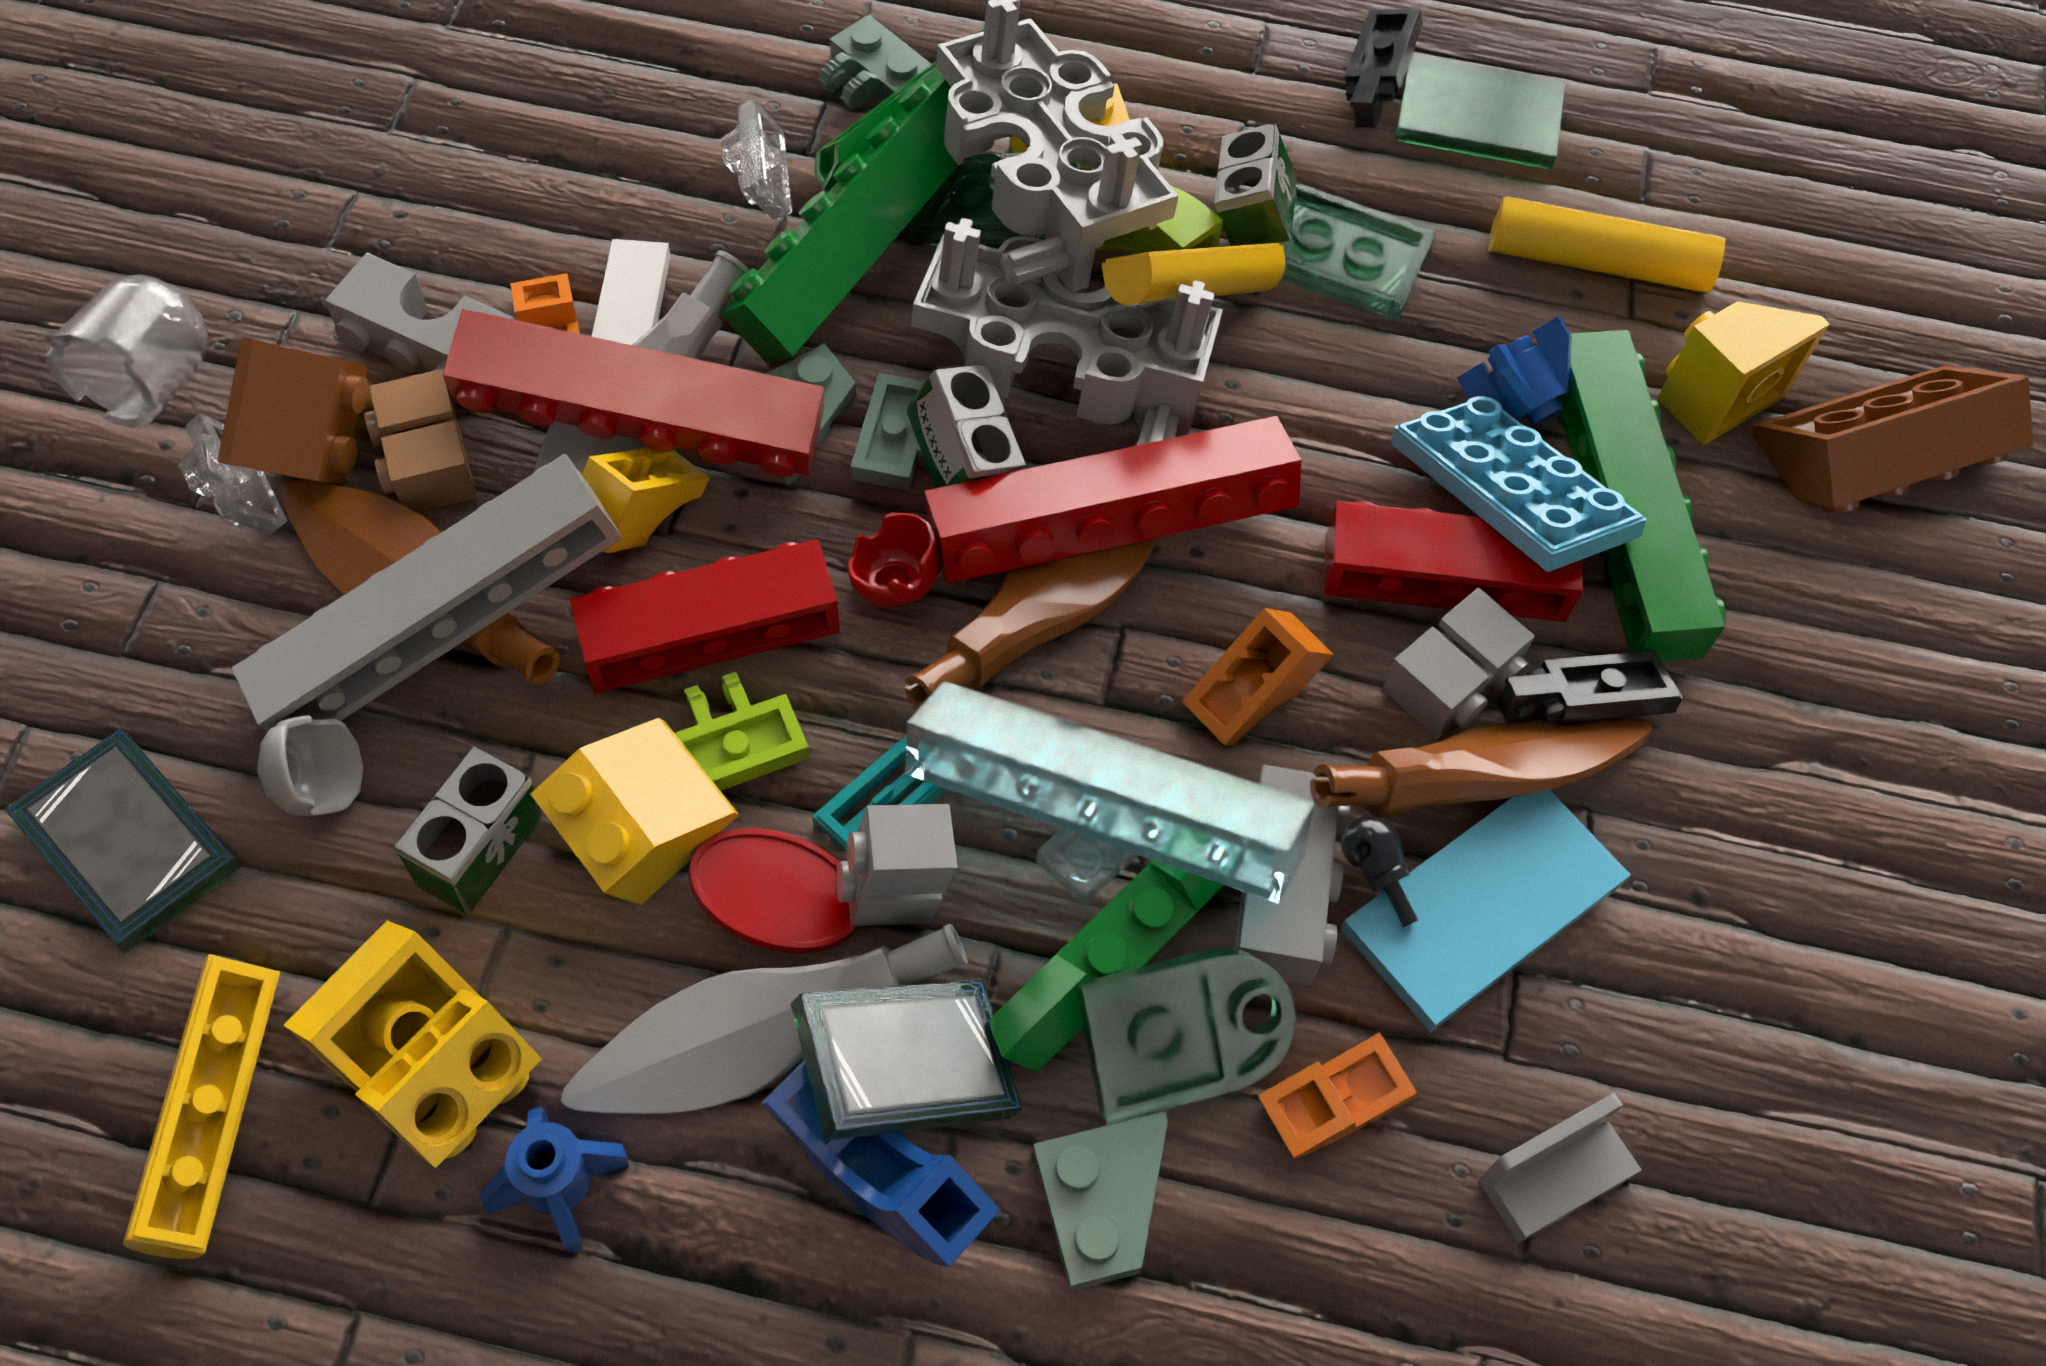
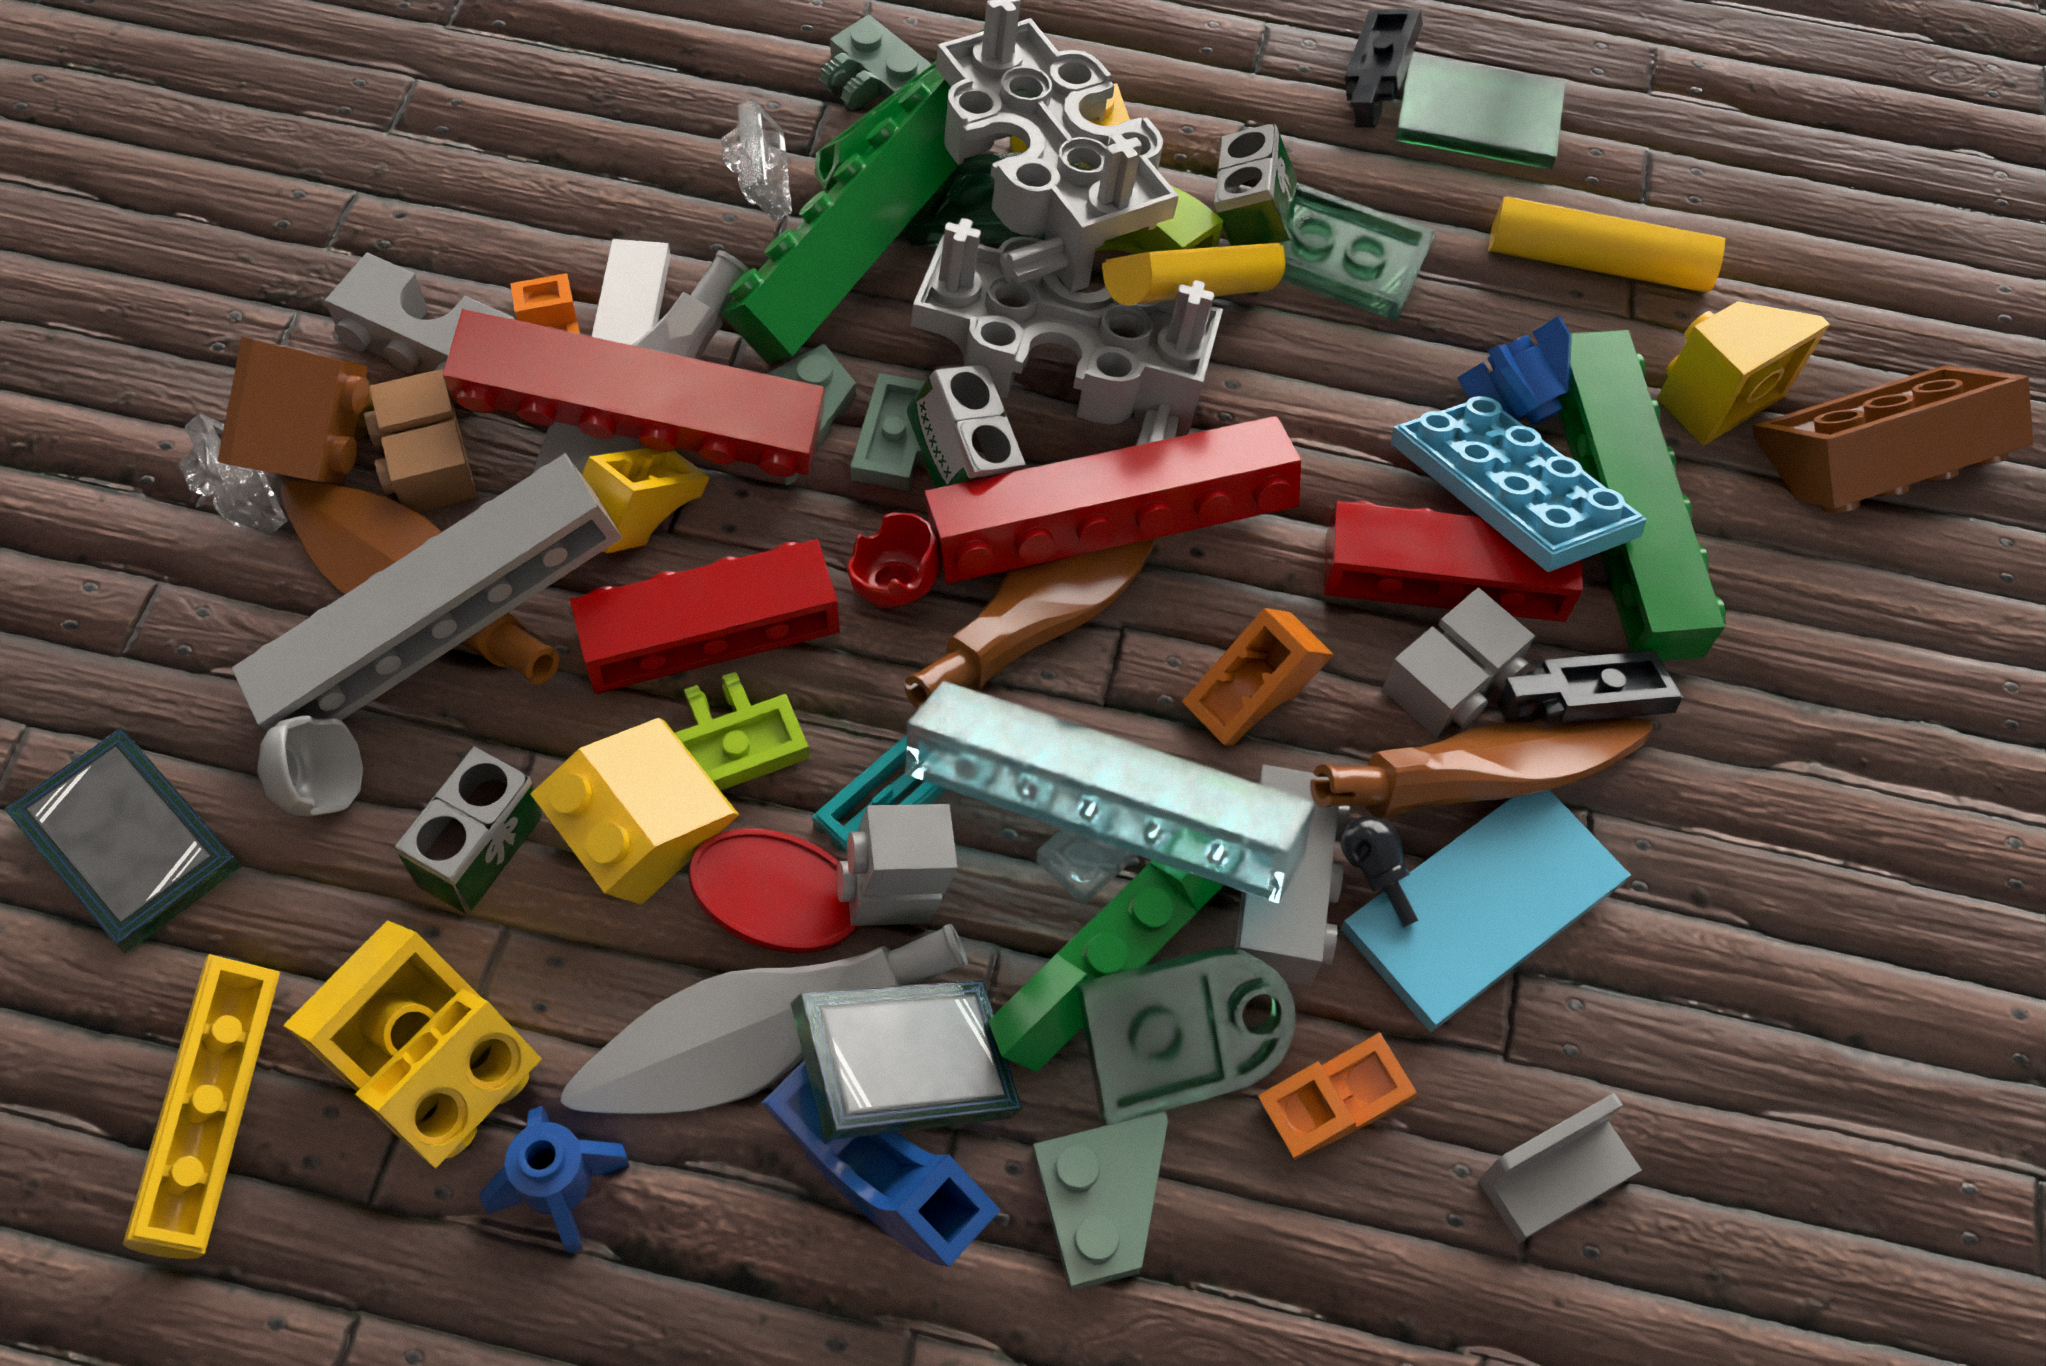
(130, 348): clear cylinder -> none

